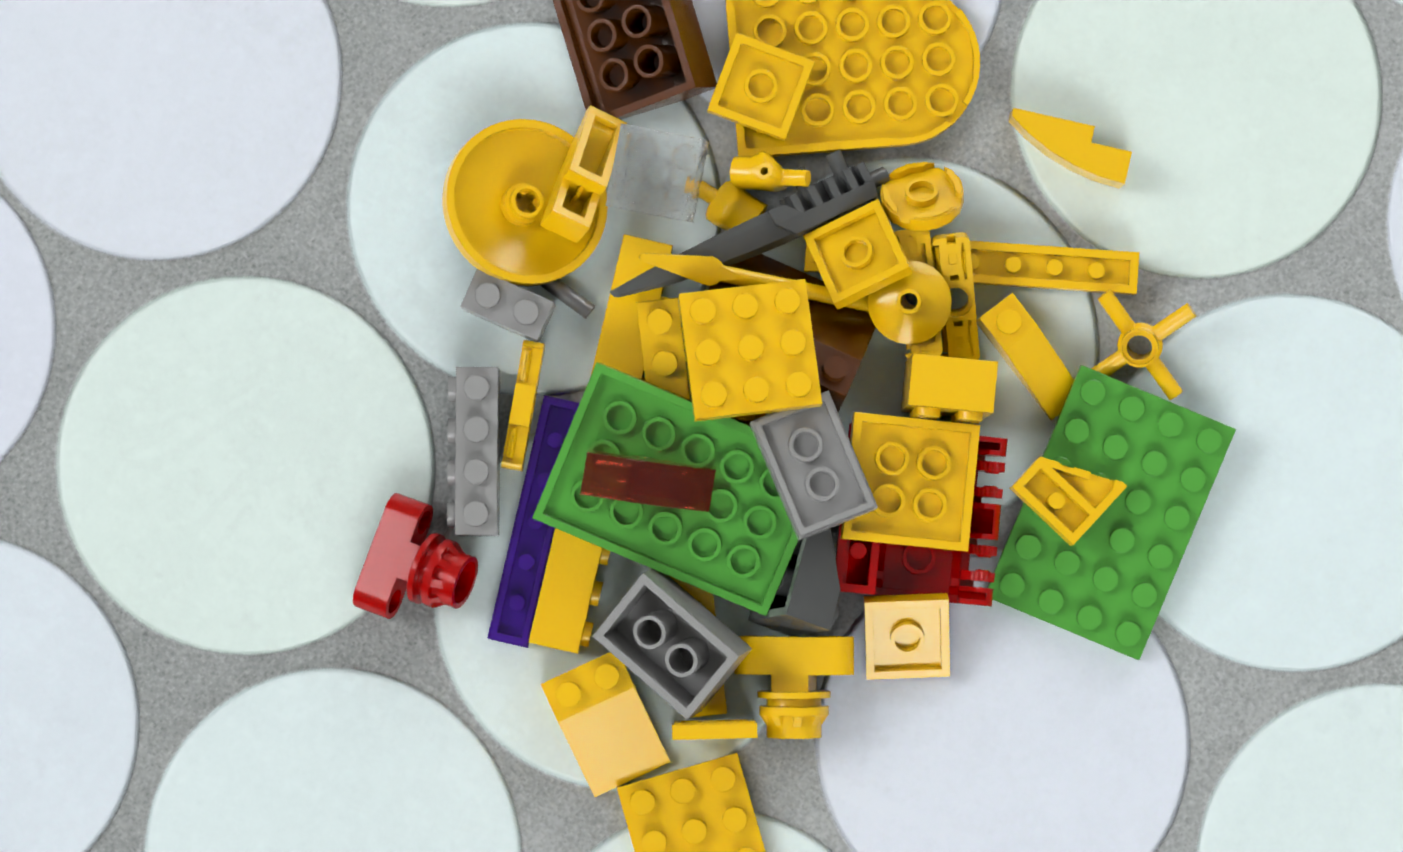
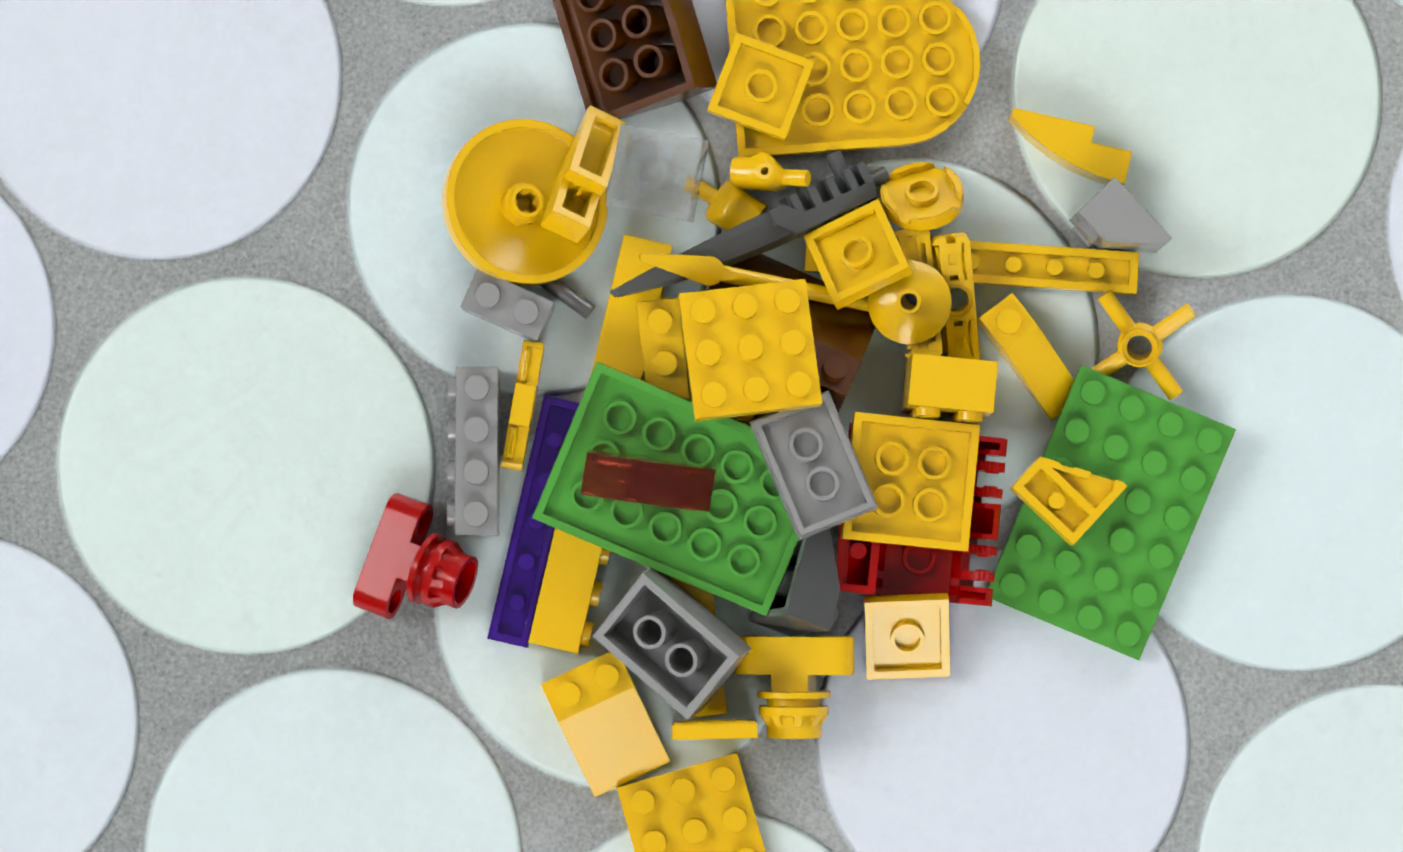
(1117, 222): none -> light grey slope

